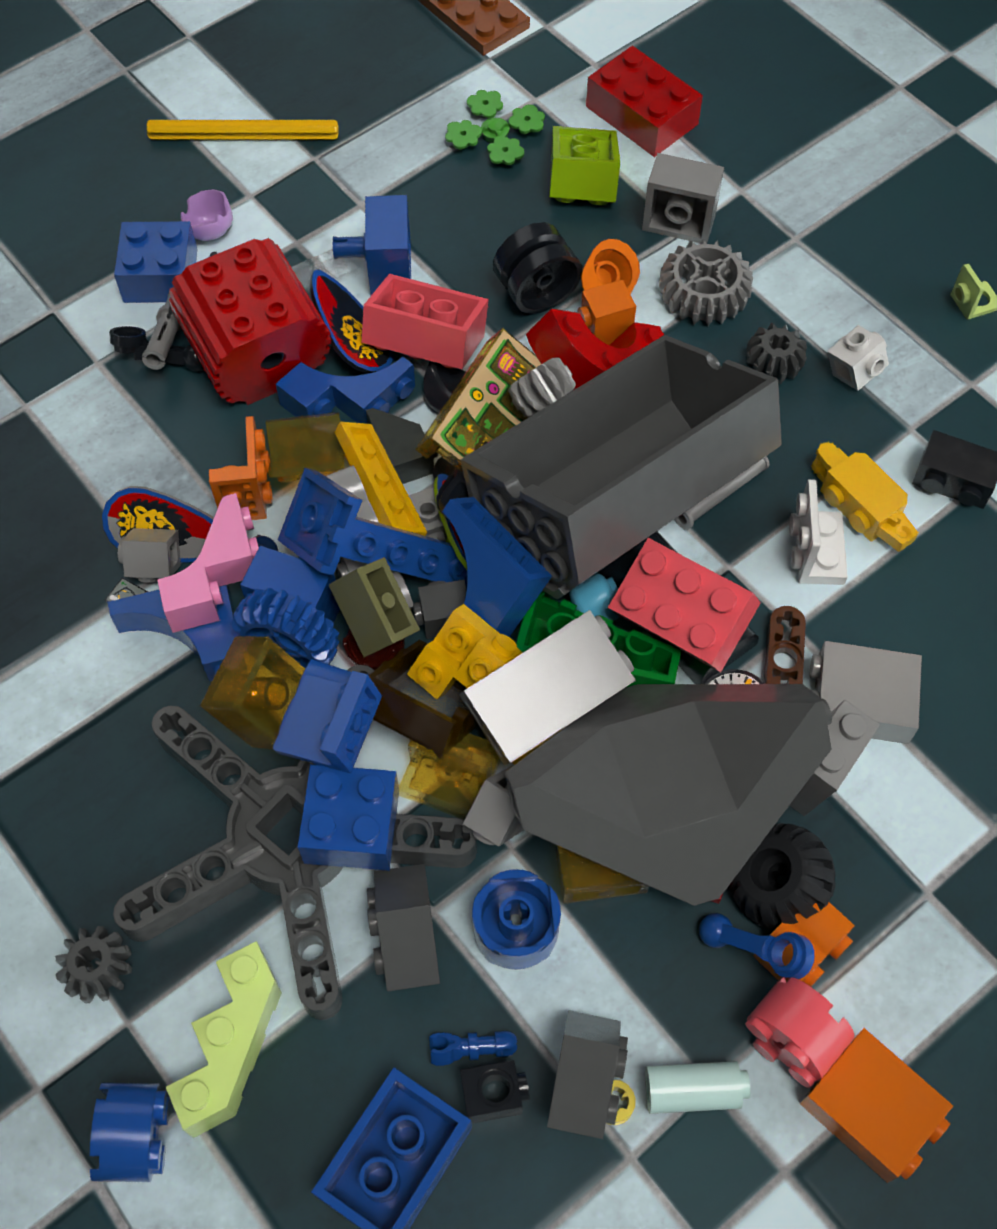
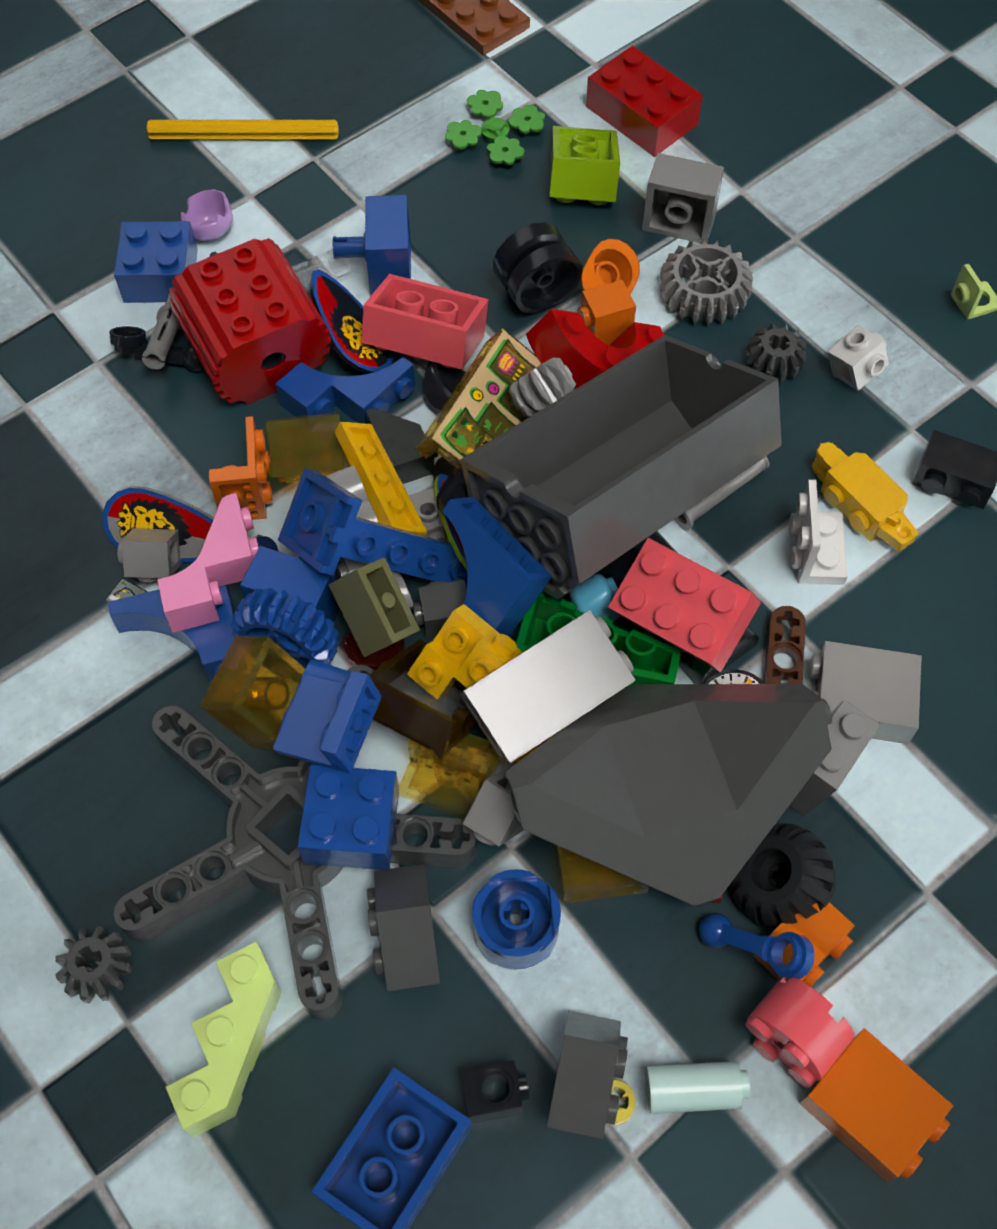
(127, 1132): blue brick -> none
(454, 1048): blue piece -> none

